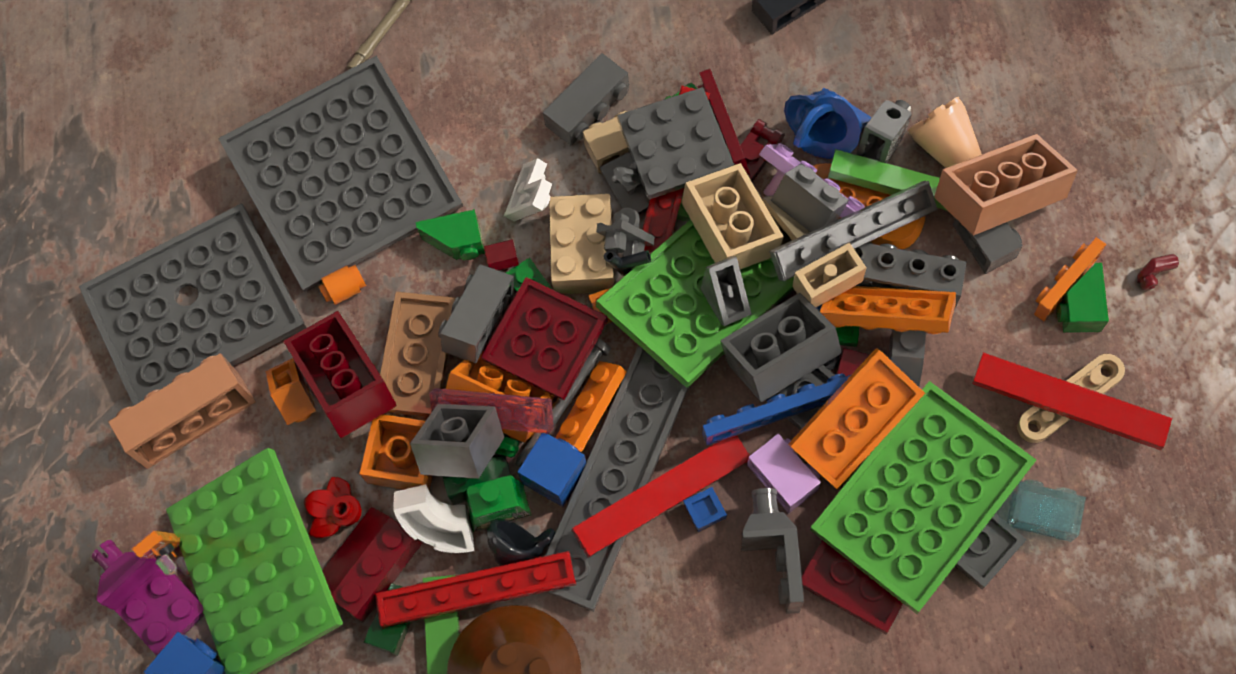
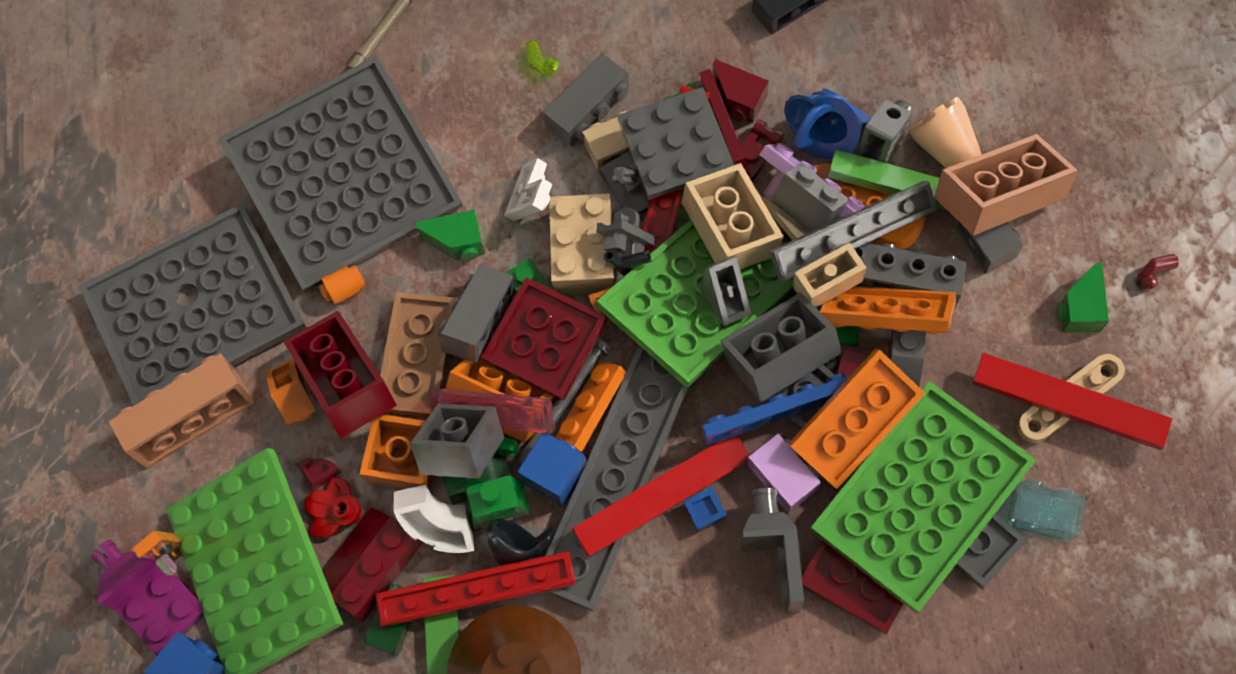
(318, 471): none -> dark red tile
(501, 255): dark red tile -> none
(539, 63): none -> clear neon green arm
(740, 91): none -> dark red slope
(1068, 277): orange plate -> none

